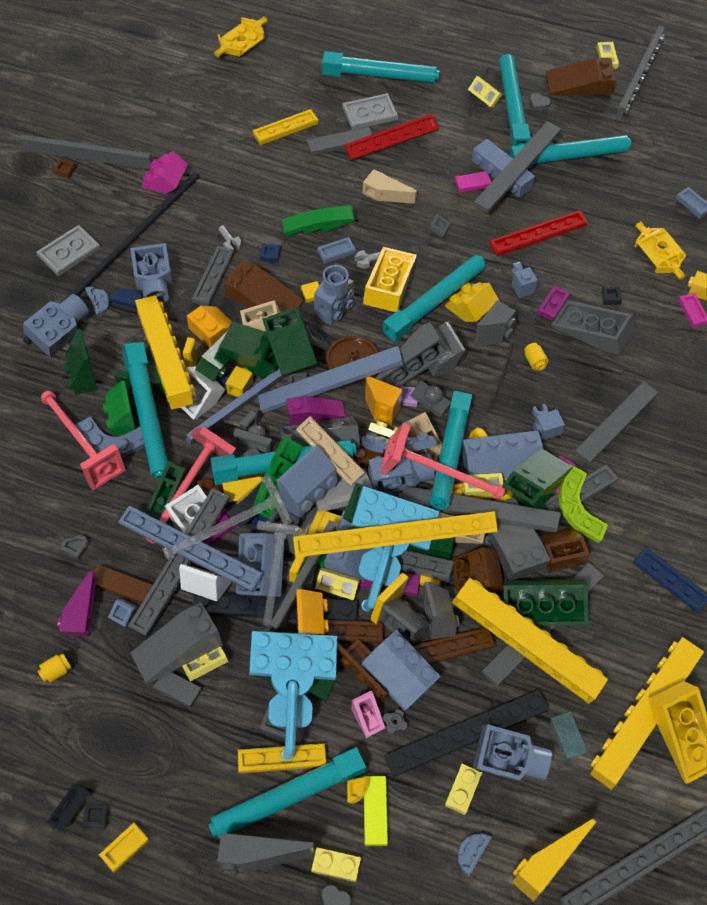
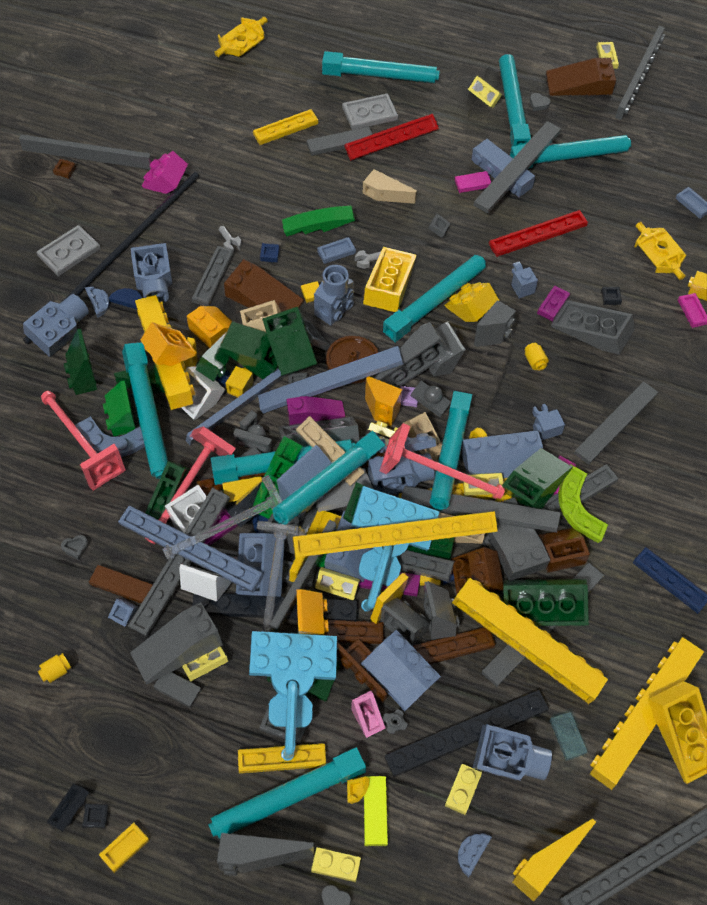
(78, 611): magenta slope -> none
(166, 345): none -> light orange slope
(328, 478): none -> teal brick

